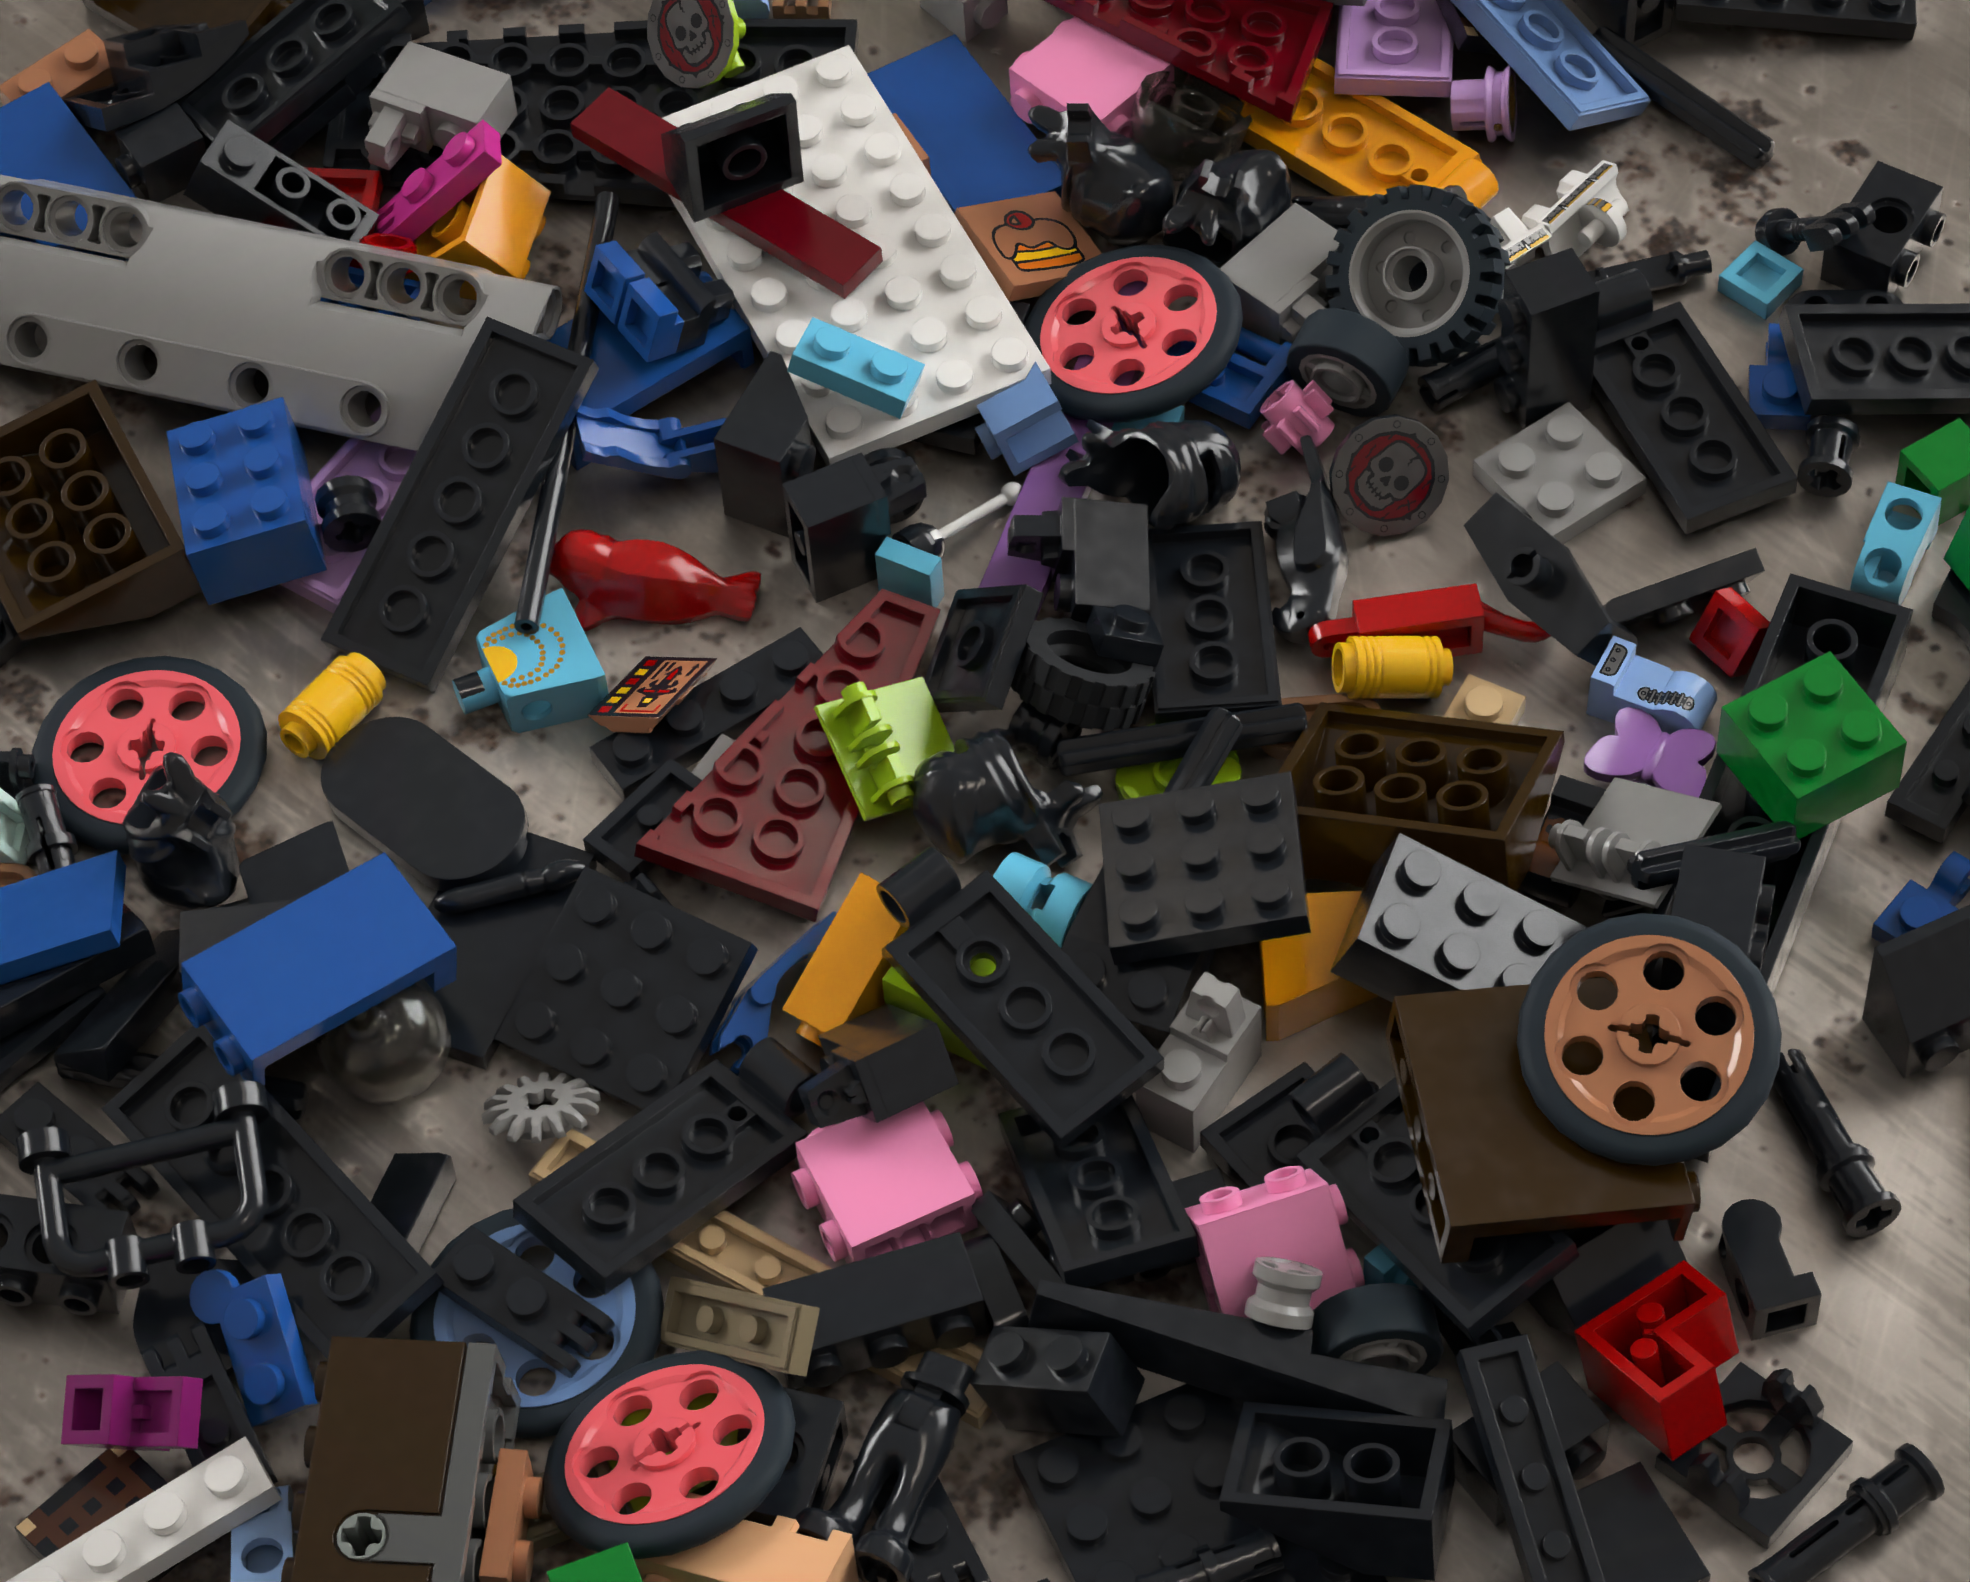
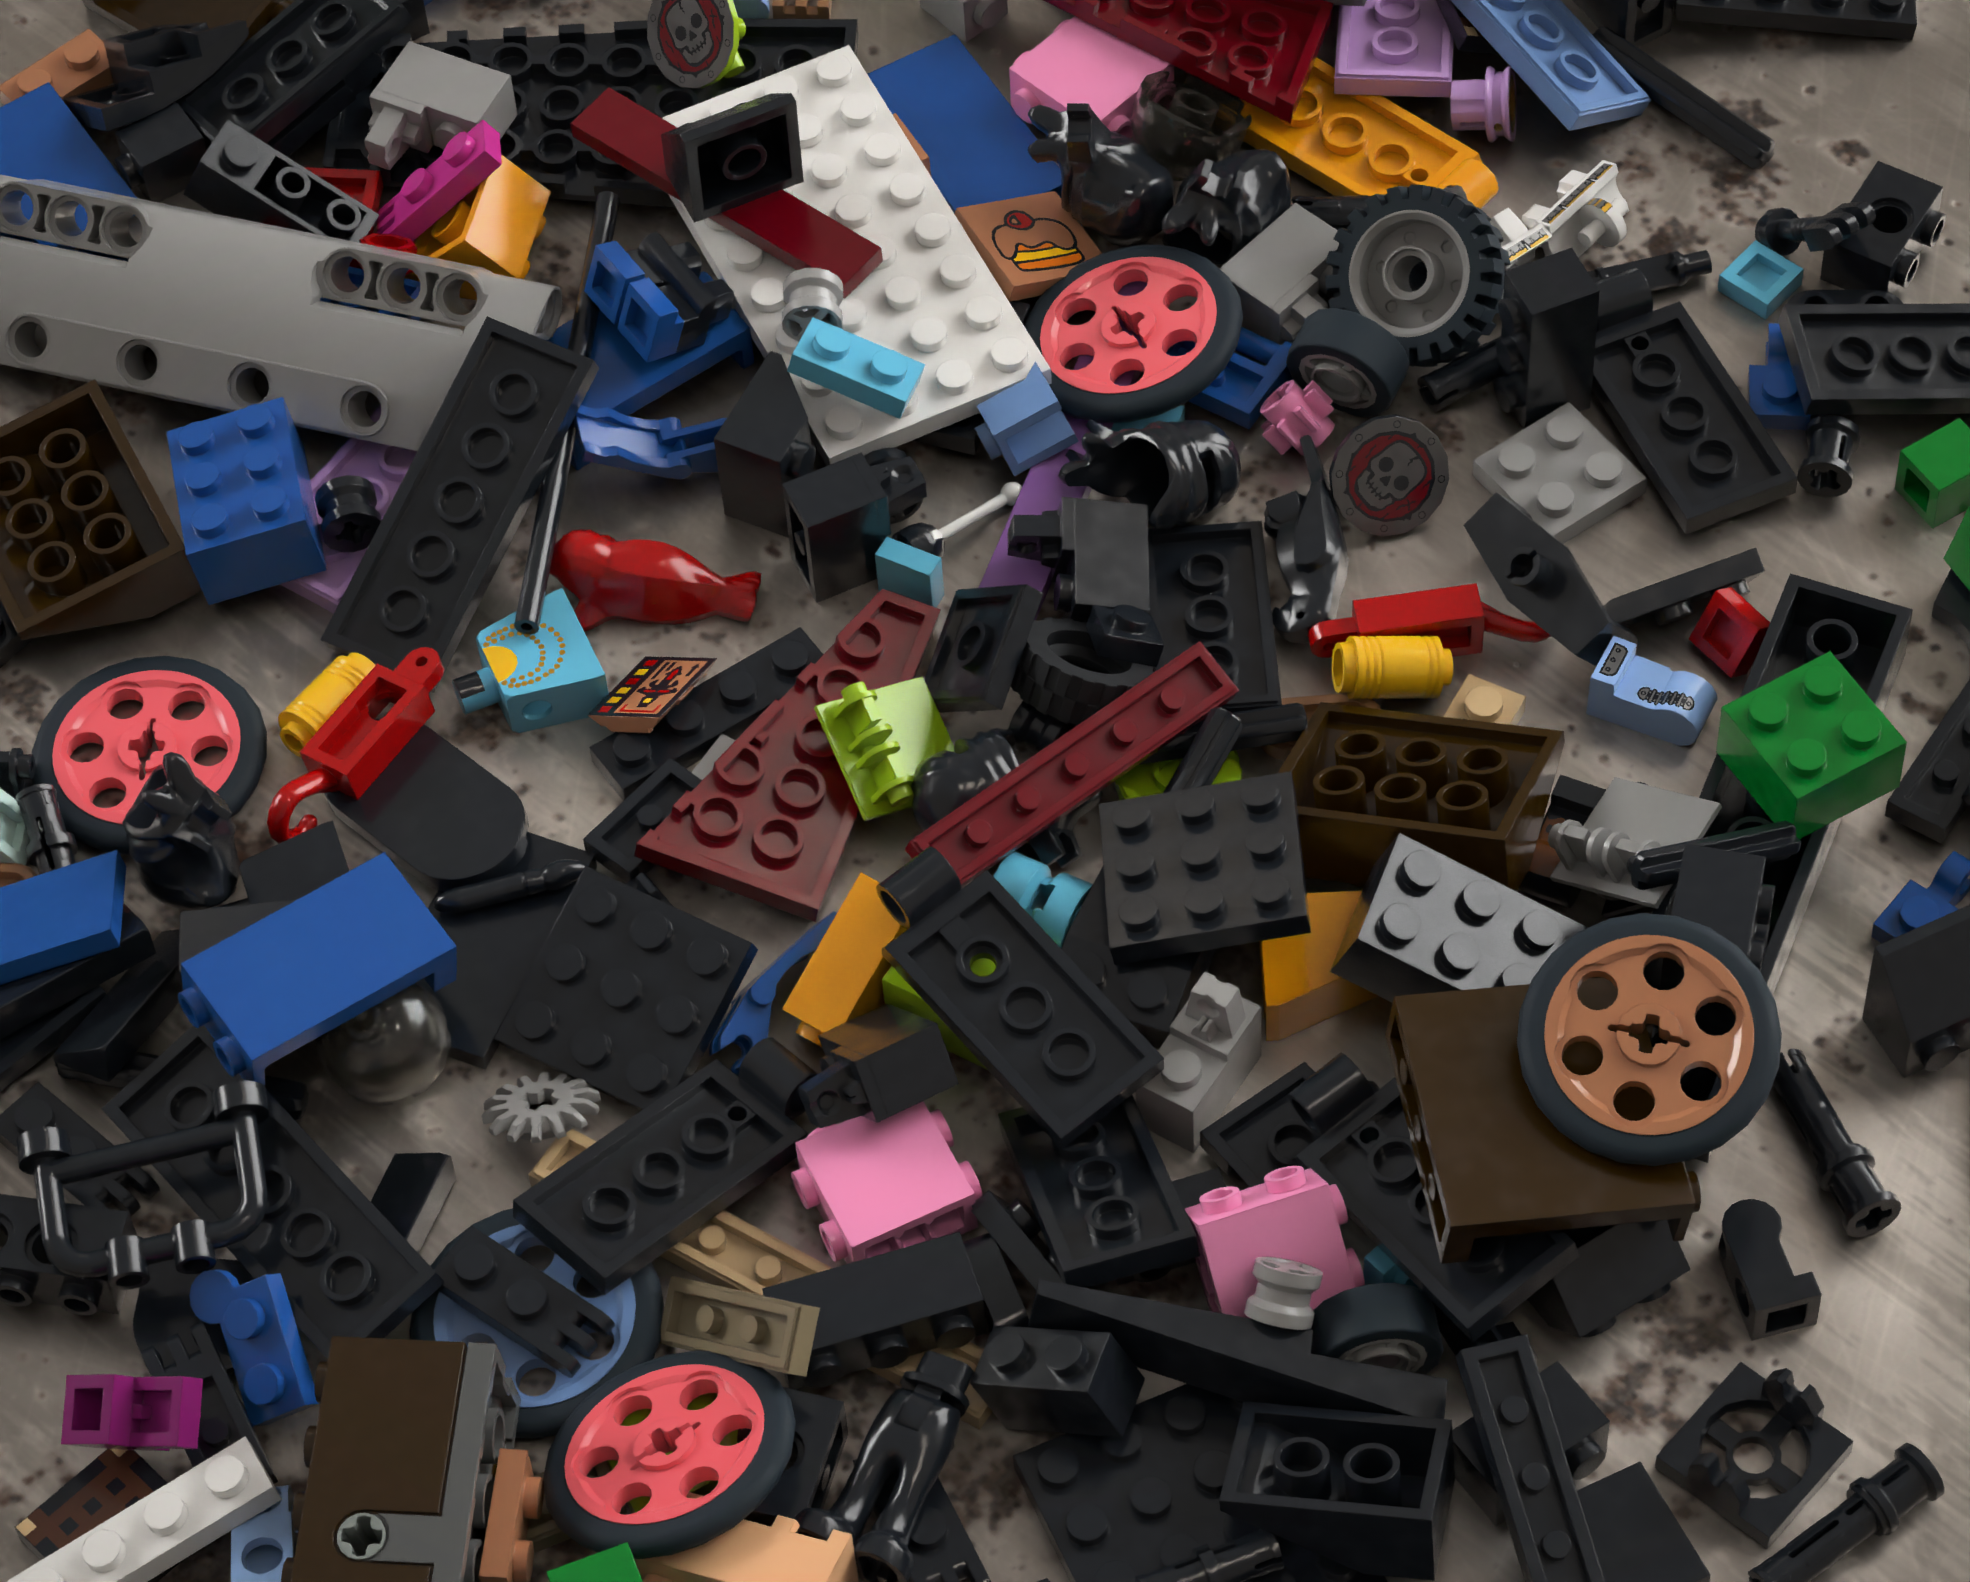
(354, 746): none -> red piece
(809, 295): none -> light grey wheel
(1078, 764): none -> dark red tile
(1651, 756): medium lavender animal -> none
(1659, 1356): red brick -> none
(1895, 544): medium azure leg -> none

